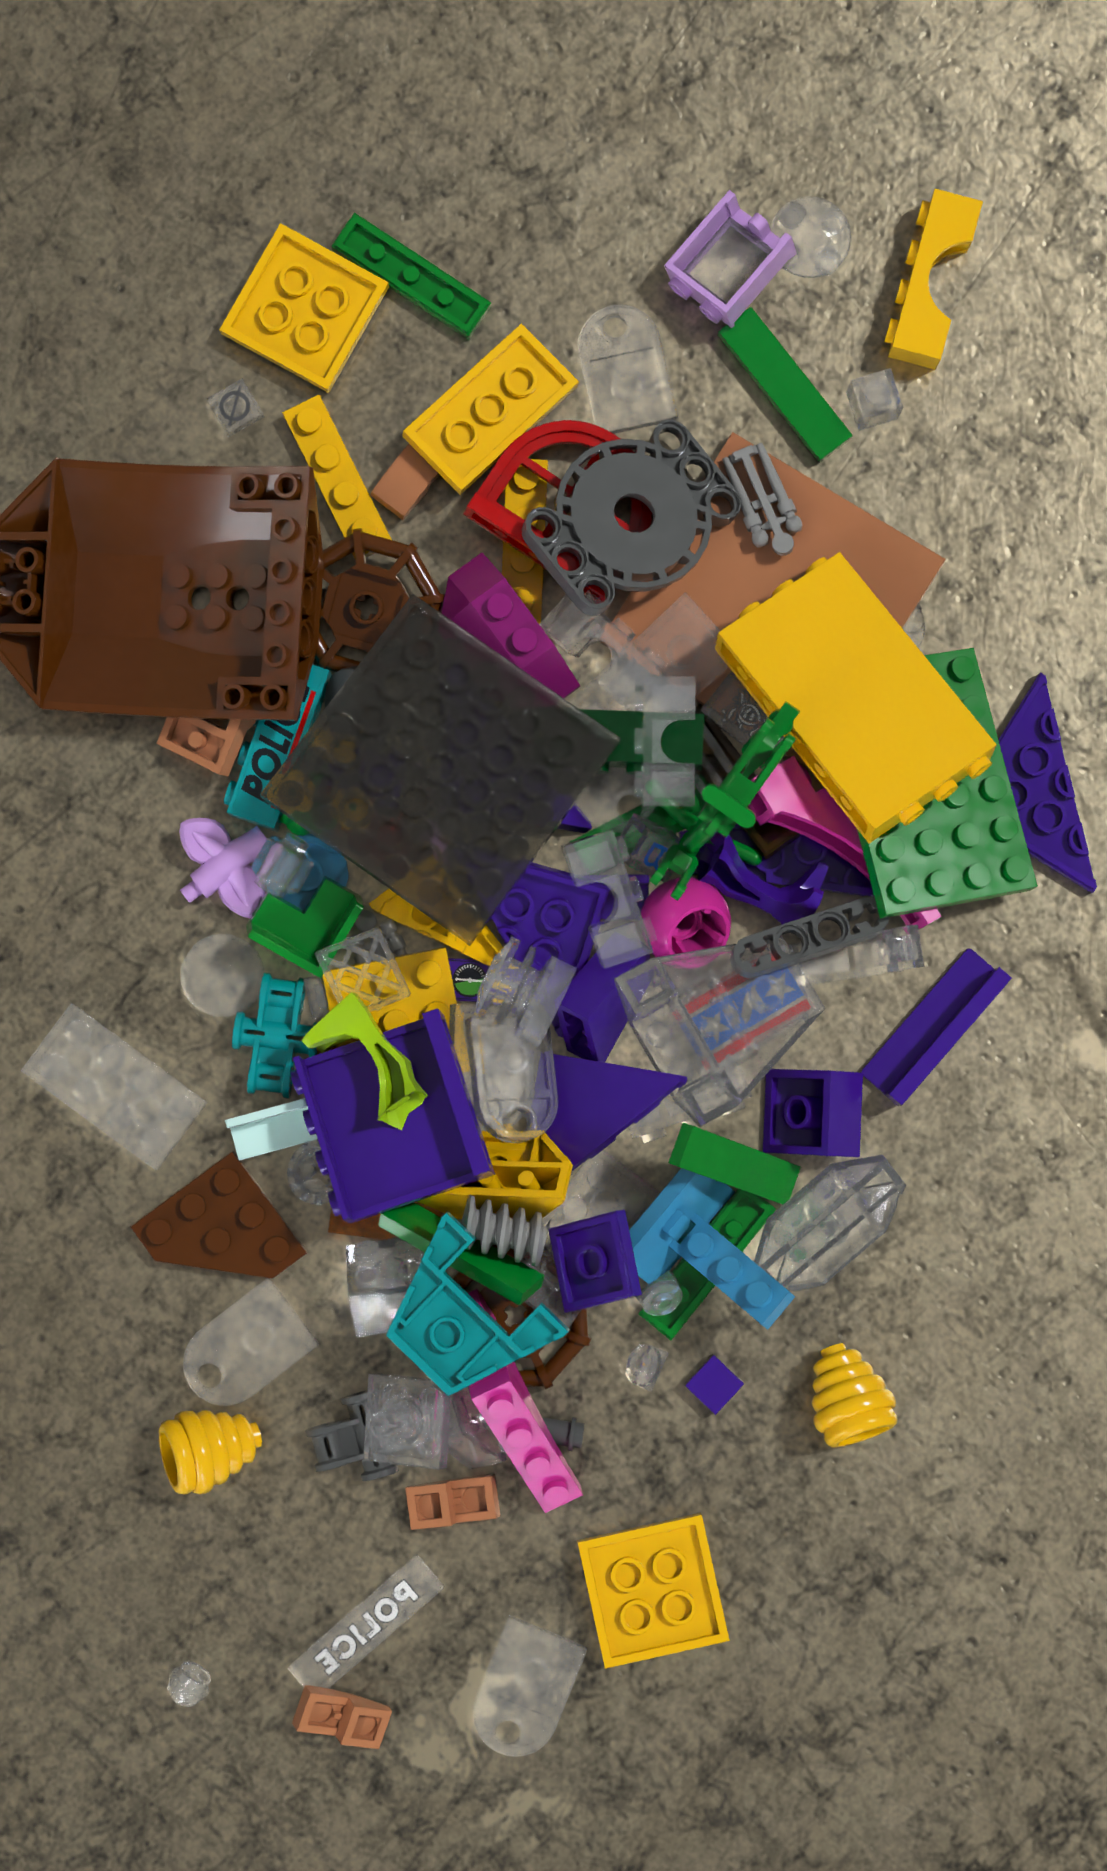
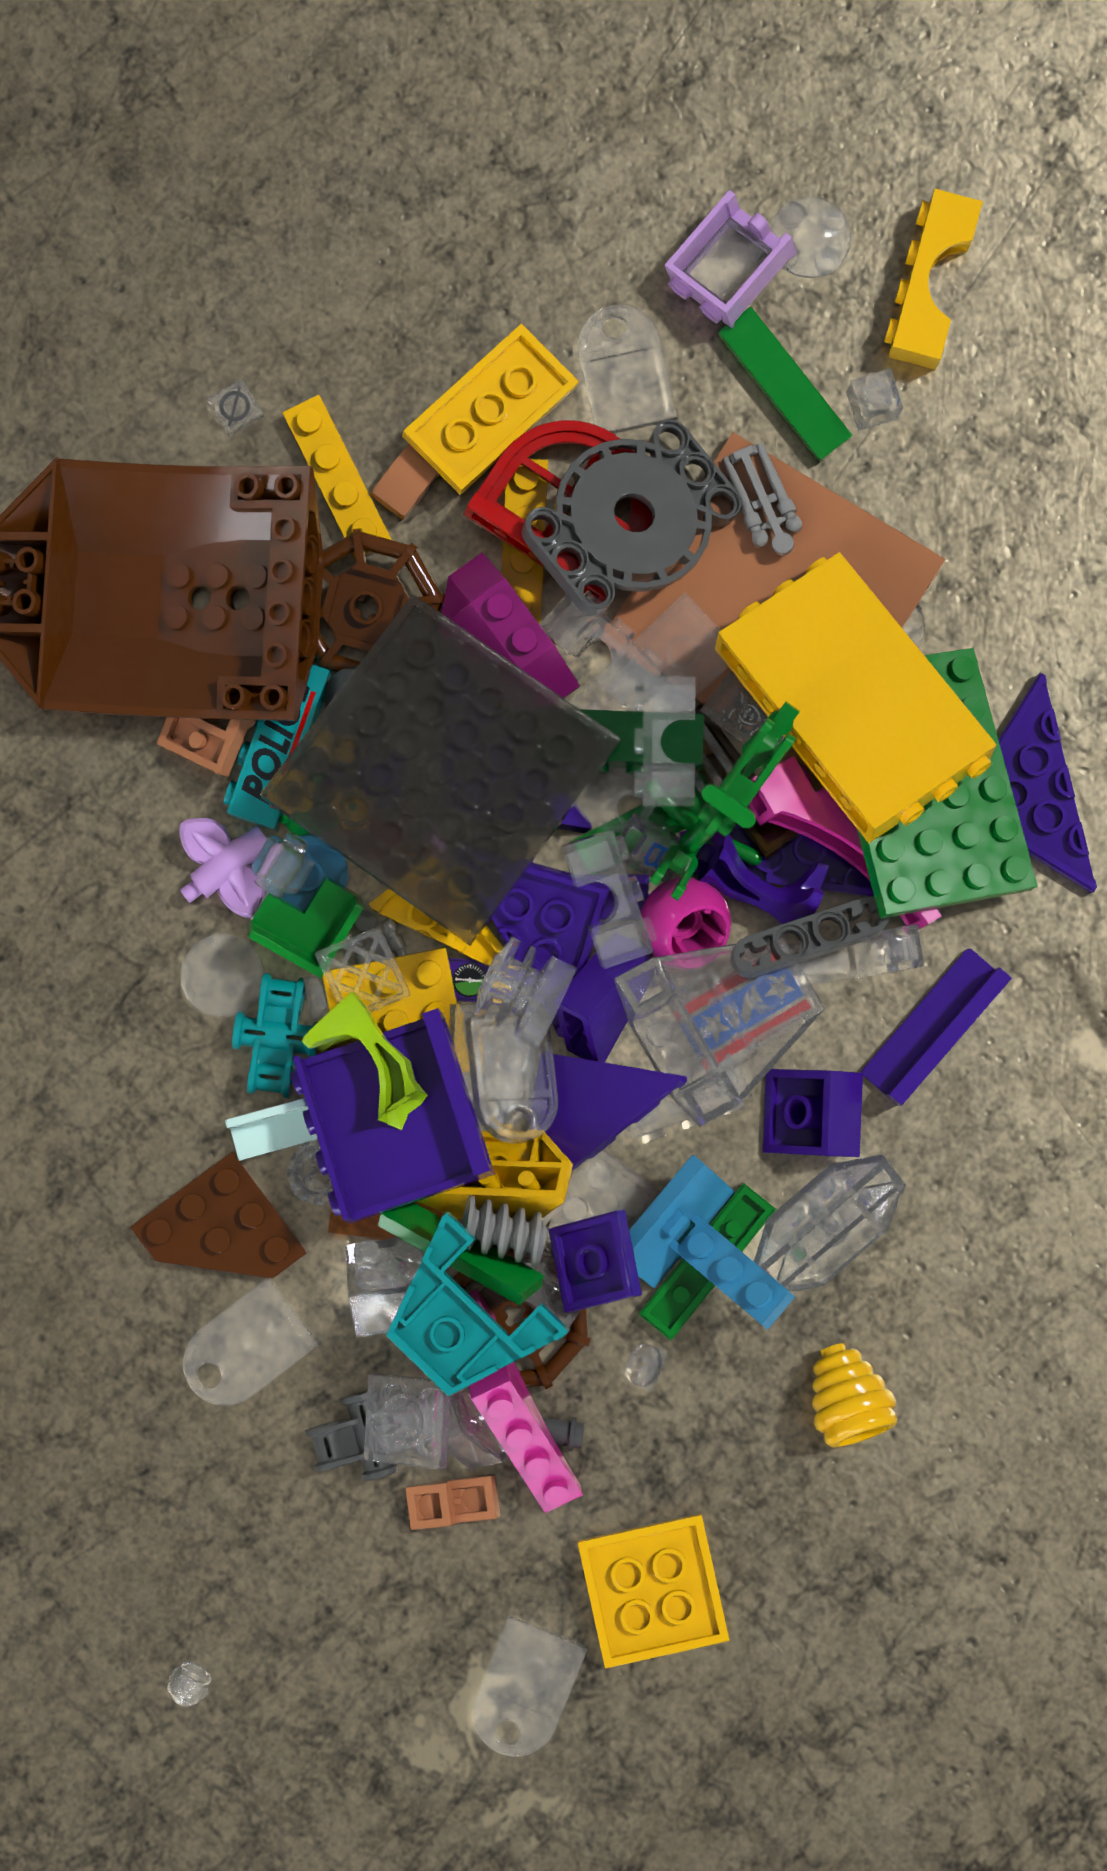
(114, 1086): clear plate -> none
(206, 1448): yellow piece -> none
(304, 308): yellow plate -> none
(343, 1715): nougat slope -> none
(367, 1625): clear tile -> none
(412, 276): green tile -> none
(661, 1295): clear plate -> none
(714, 1384): dark purple tile -> none
(734, 1164): green tile -> none

